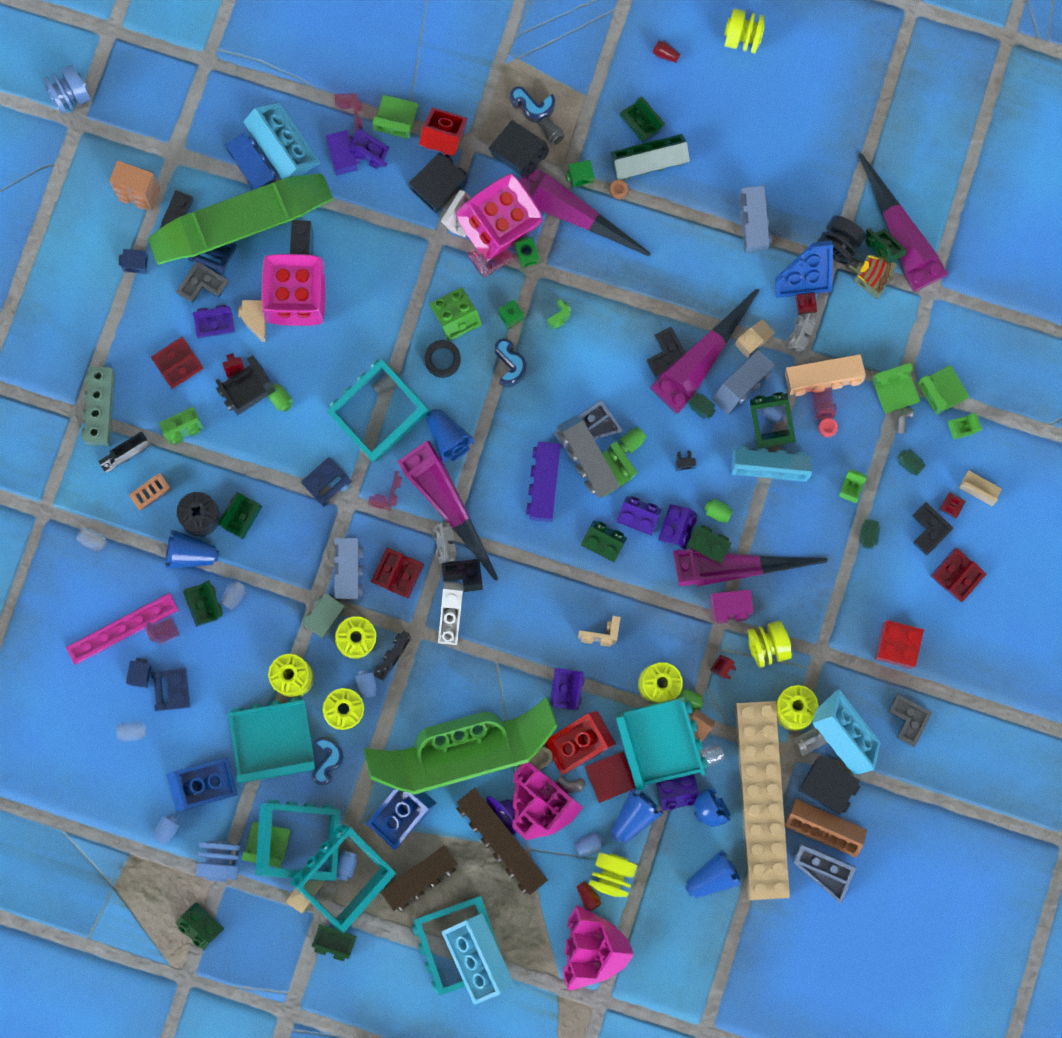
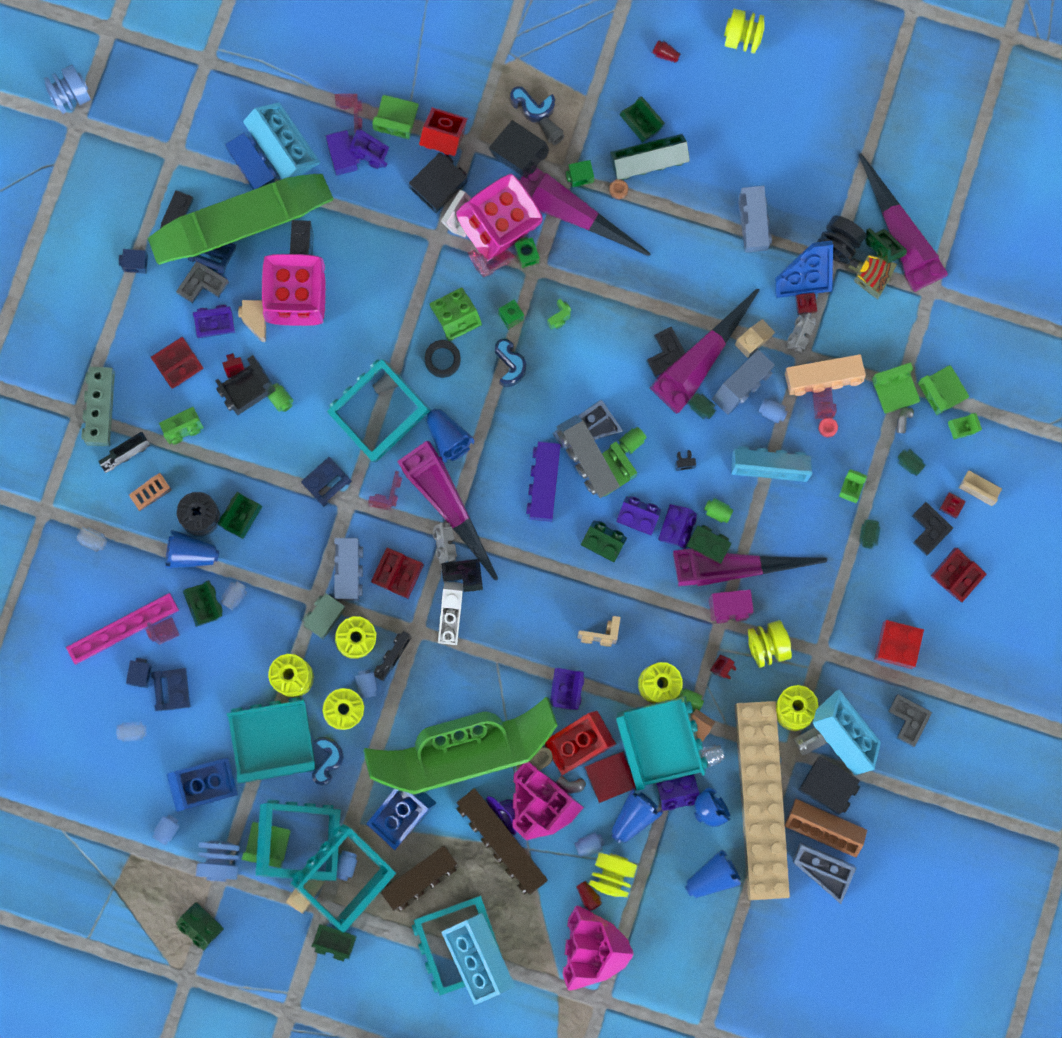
(134, 185): nougat brick -> none
(777, 437): dark green window -> none

